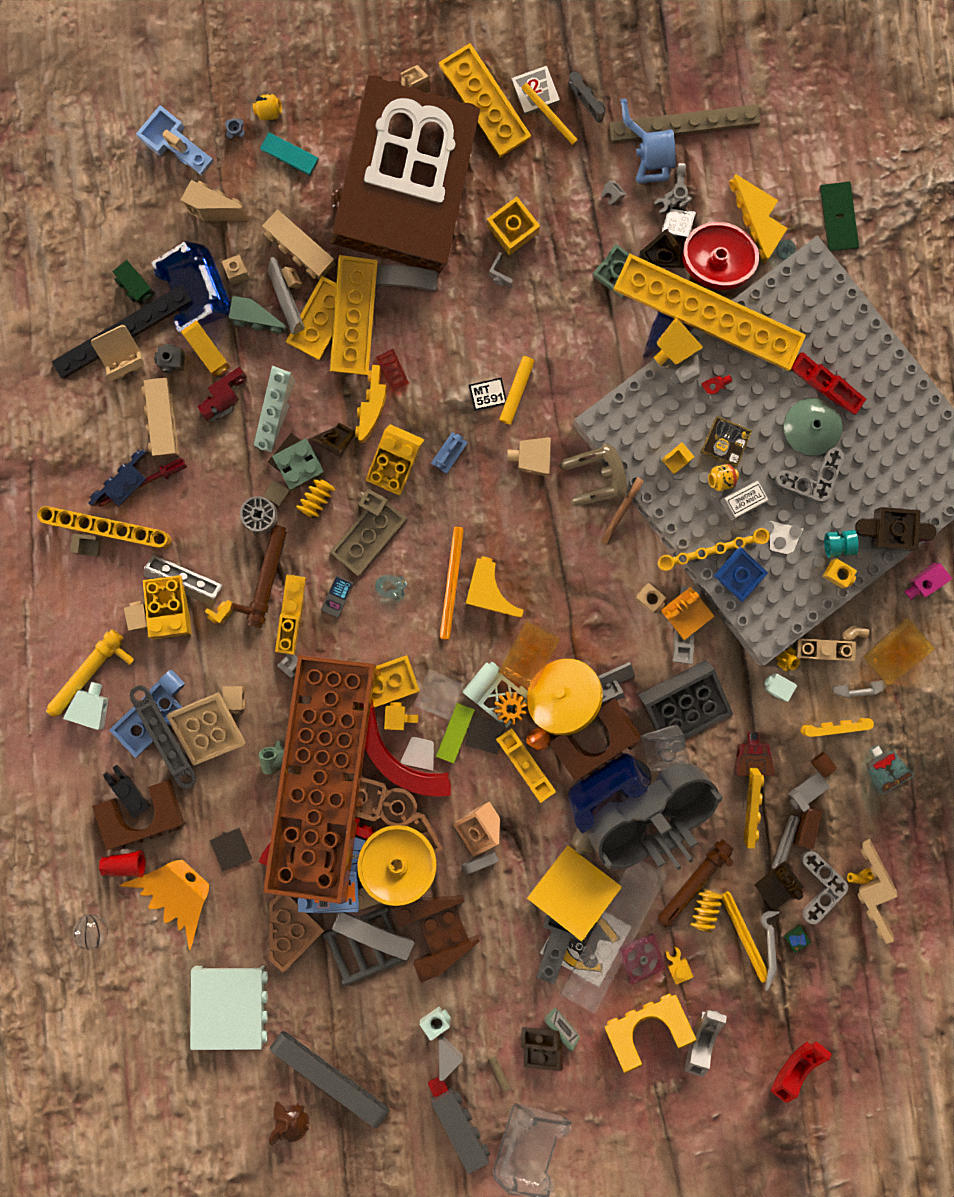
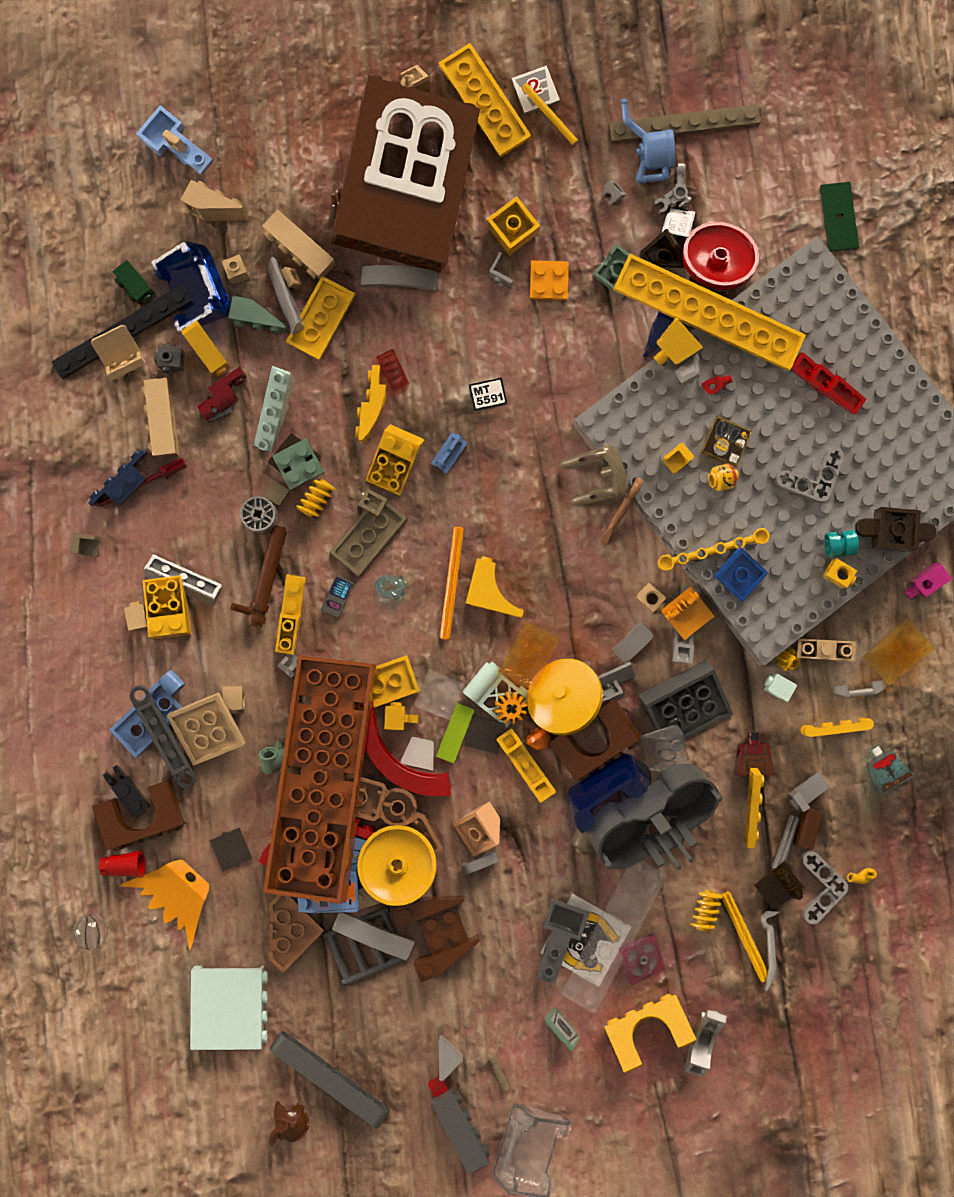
(88, 708): light aqua torso -> none
(96, 523): yellow beam -> none
(103, 650): yellow cylinder -> none
(222, 615): yellow bracket -> none
(230, 124): sand blue plate -> none
(267, 107): yellow head -> none
(289, 154): teal tile -> none
(335, 439): dark brown slope -> none
(353, 315): yellow plate -> none
(431, 1030): light aqua brick -> none
(517, 390): yellow piece -> none
(532, 456): tan torso -> none
(542, 1048): dark brown slope -> none
(549, 280): none -> light orange plate
(574, 892): yellow sticker -> none
(586, 96): dark grey hinge -> none
(633, 642): none -> light grey slope
(679, 967): yellow plate -> none
(714, 860): reddish brown cylinder -> none
(744, 500): brick -> none
(756, 209): yellow slope -> none
(782, 530): white sticker -> none
(785, 249): clear light blue tile -> none
(797, 939): dark green tile -> none
(797, 1068): red arch -> none
(803, 434): sand green dish -> none
(823, 764): reddish brown beam -> none
(853, 631): tan arm -> none
(877, 892): tan bracket -> none

